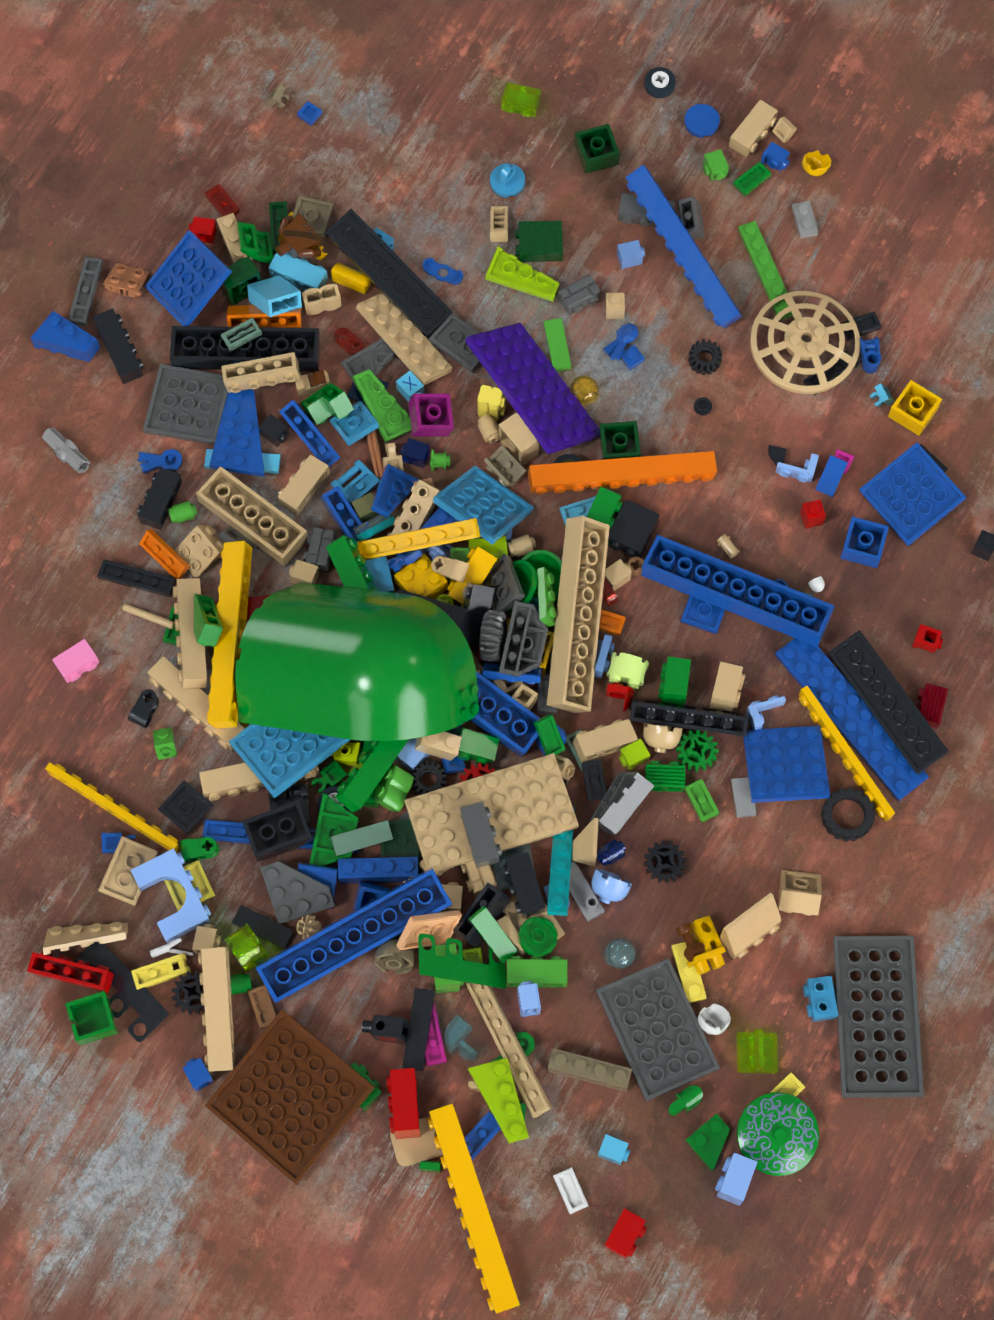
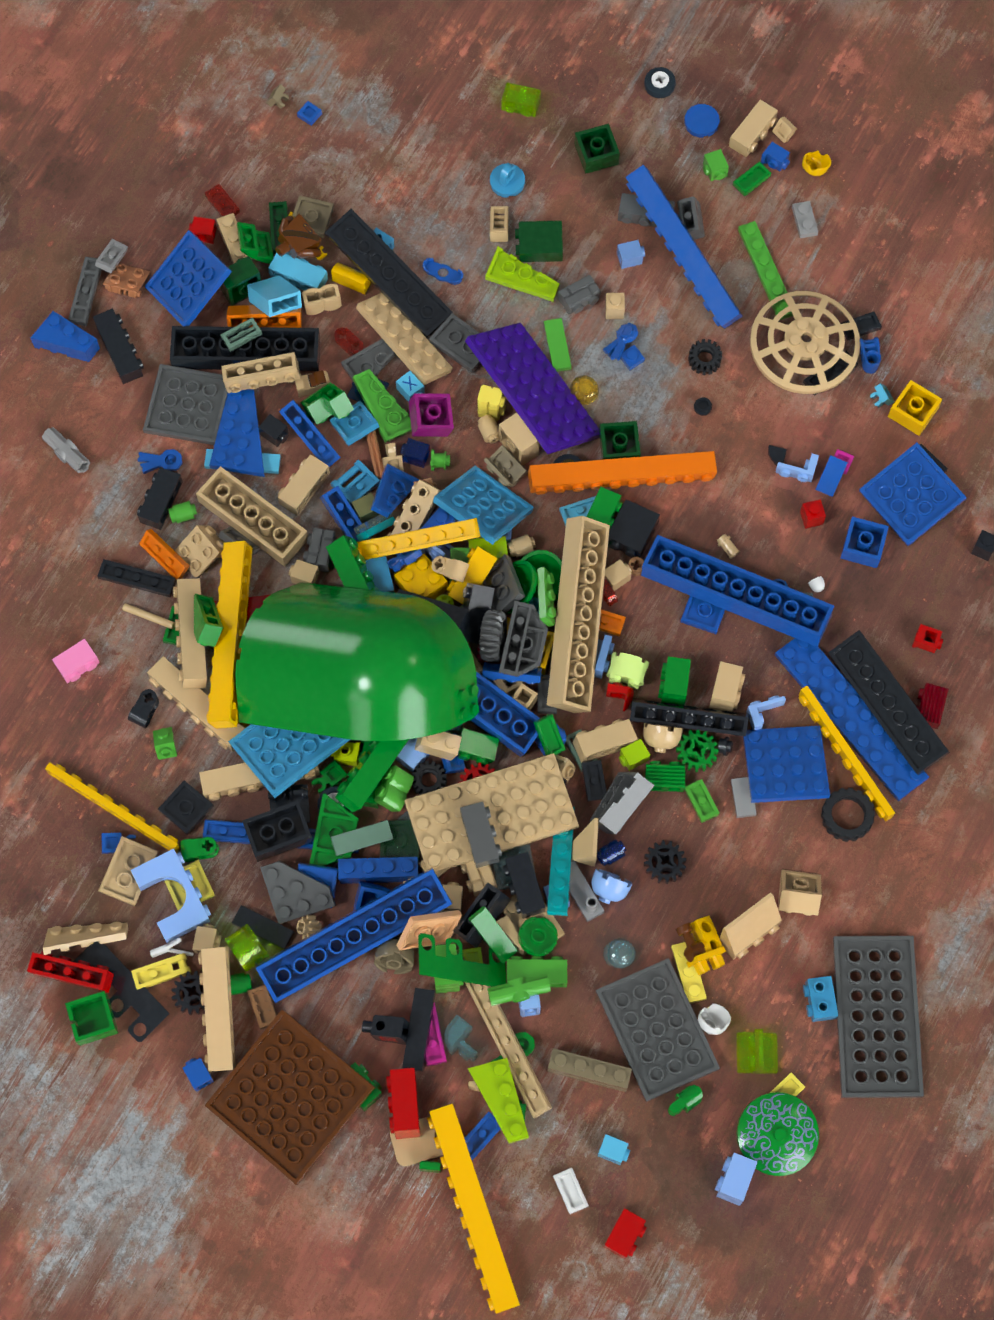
(111, 256): none -> light grey plate
(519, 989): none -> bright green piece
(709, 1140): green wing -> none
(725, 746): none -> black plate

